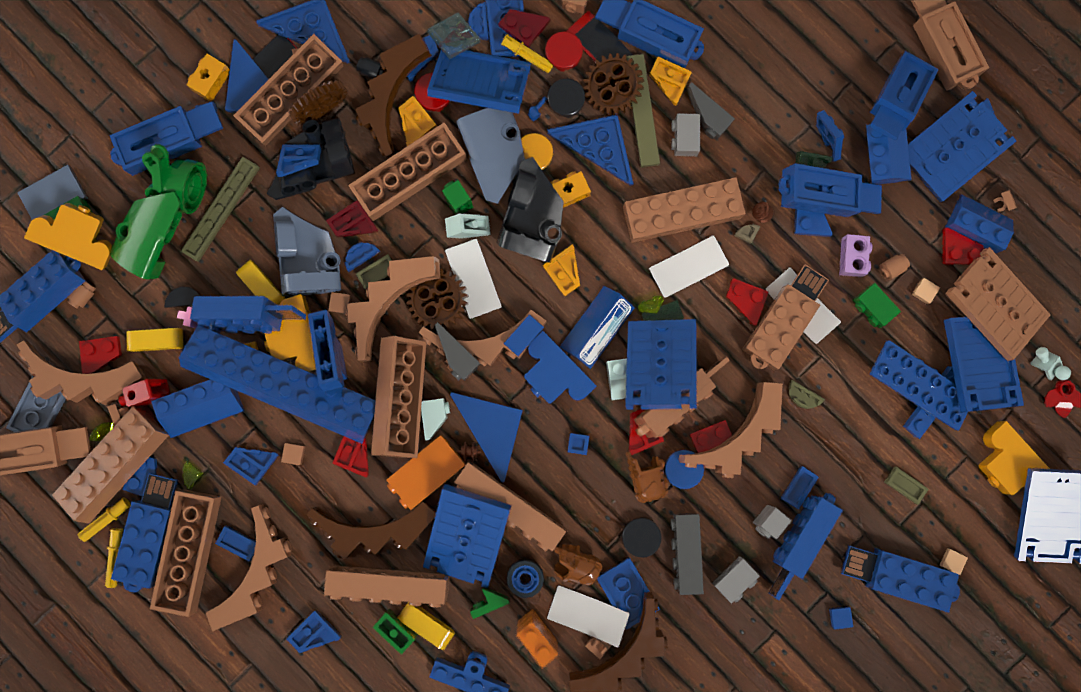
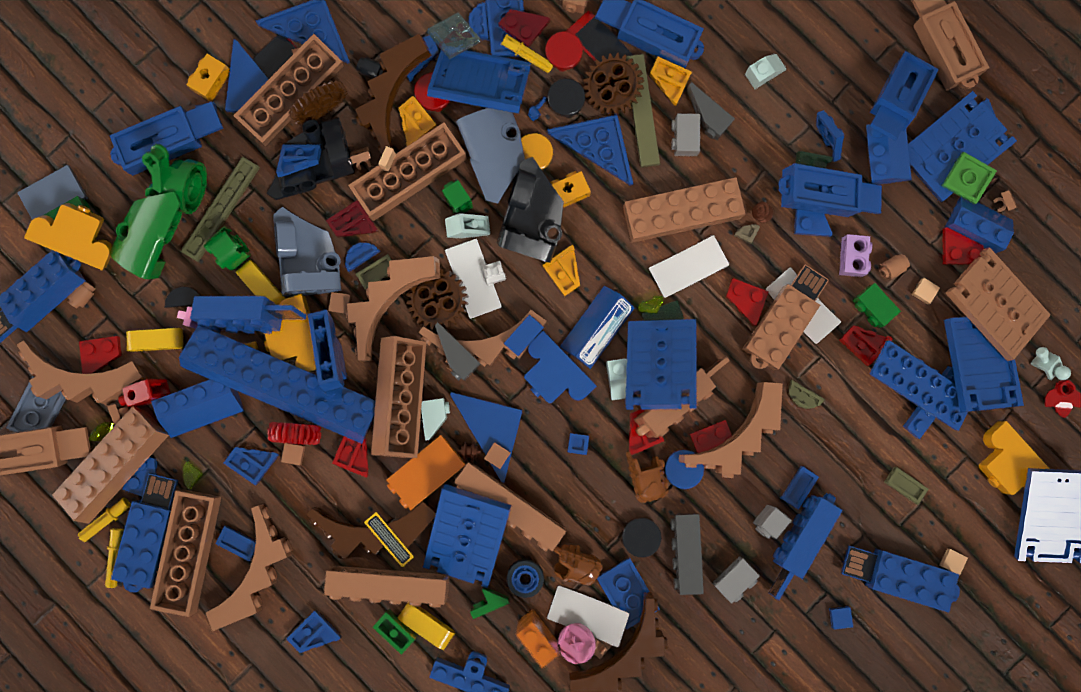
(227, 248): none -> green brick
(294, 433): none -> red gear
(359, 156): none -> nougat tile
(387, 158): none -> light nougat tile
(389, 539): none -> sticker
(493, 273): none -> white tile
(497, 455): none -> nougat tile
(576, 643): none -> bright pink tile
(764, 70): none -> light aqua slope
(864, 343): none -> red wing
(969, 178): none -> bright green tile

